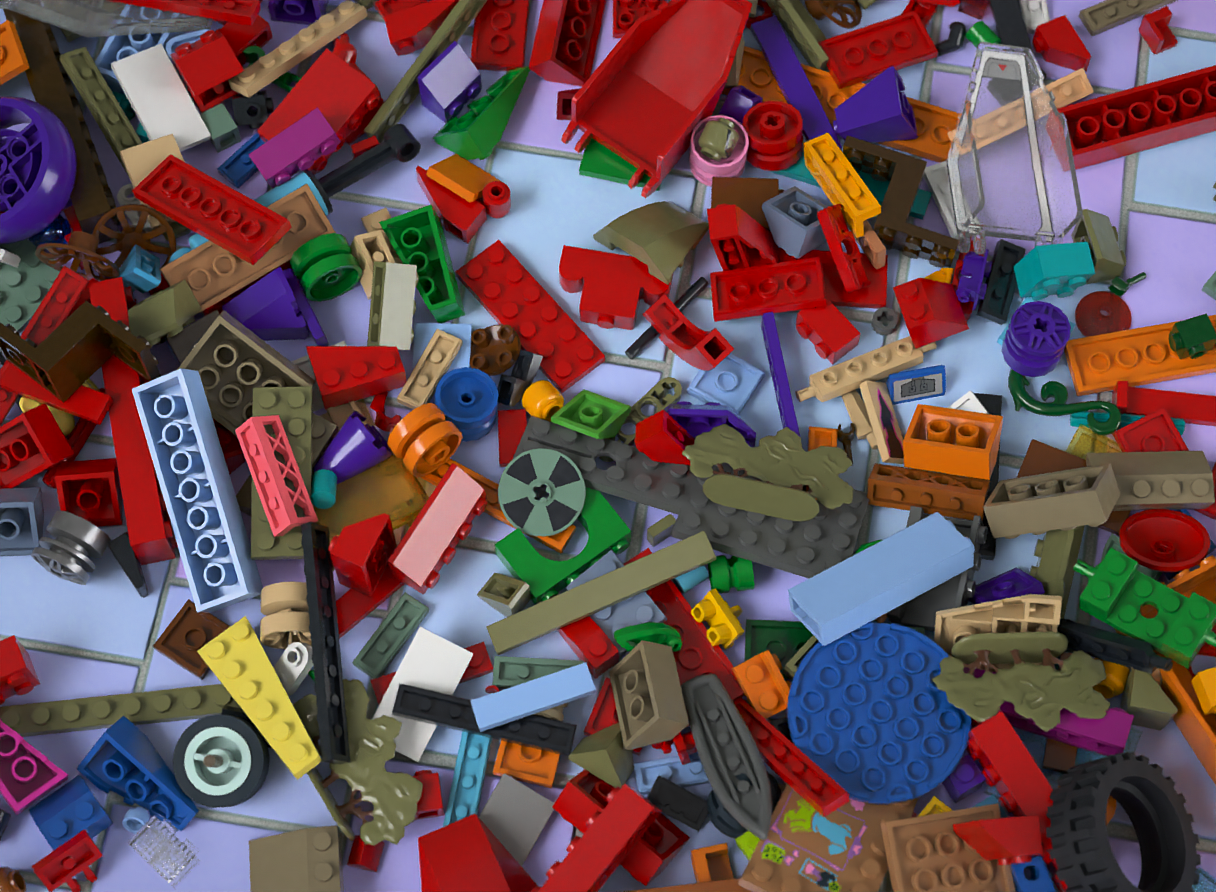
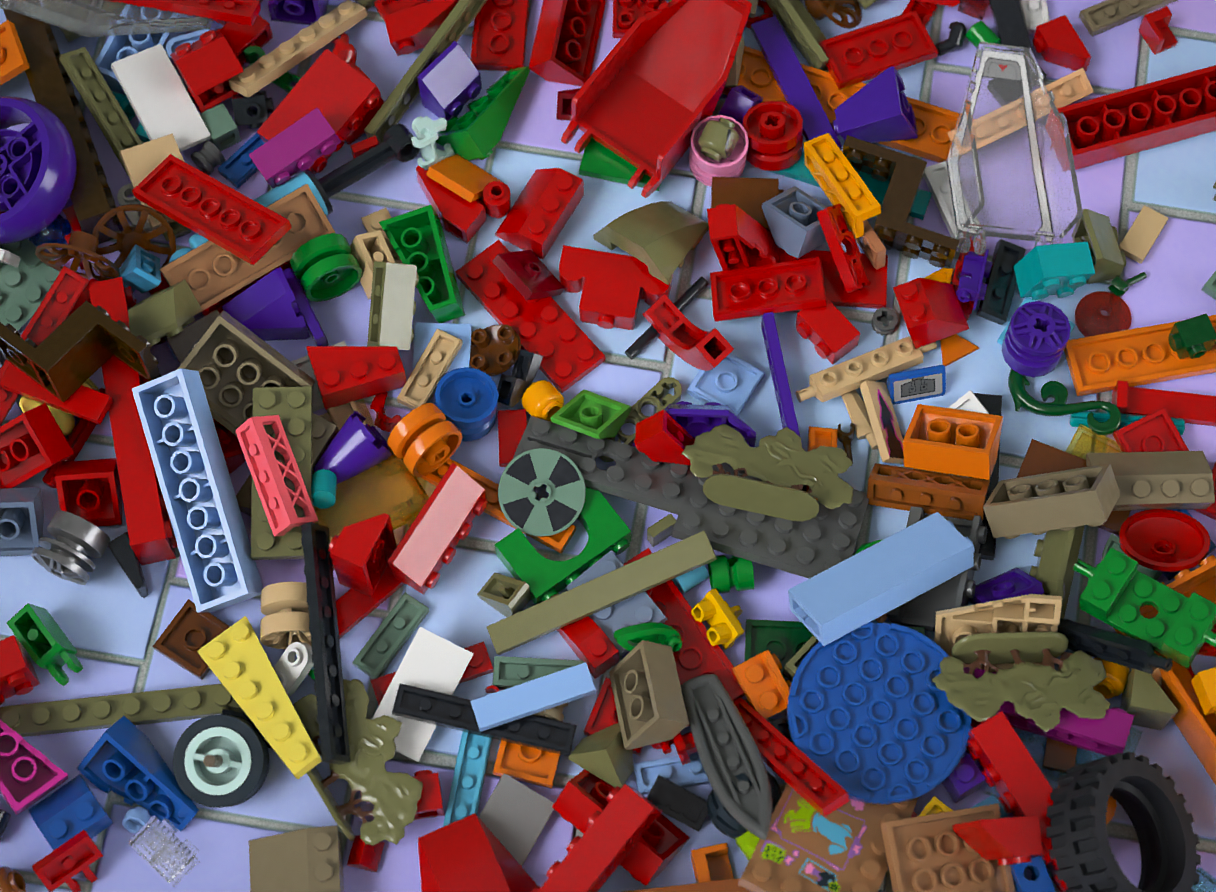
(45, 641): none -> green hinge
(208, 158): none -> dark grey wheel
(426, 133): none -> light aqua piece
(528, 274): none -> dark red plate
(542, 210): none -> red slope
(955, 348): none -> orange piece
(1143, 234): none -> tan tile

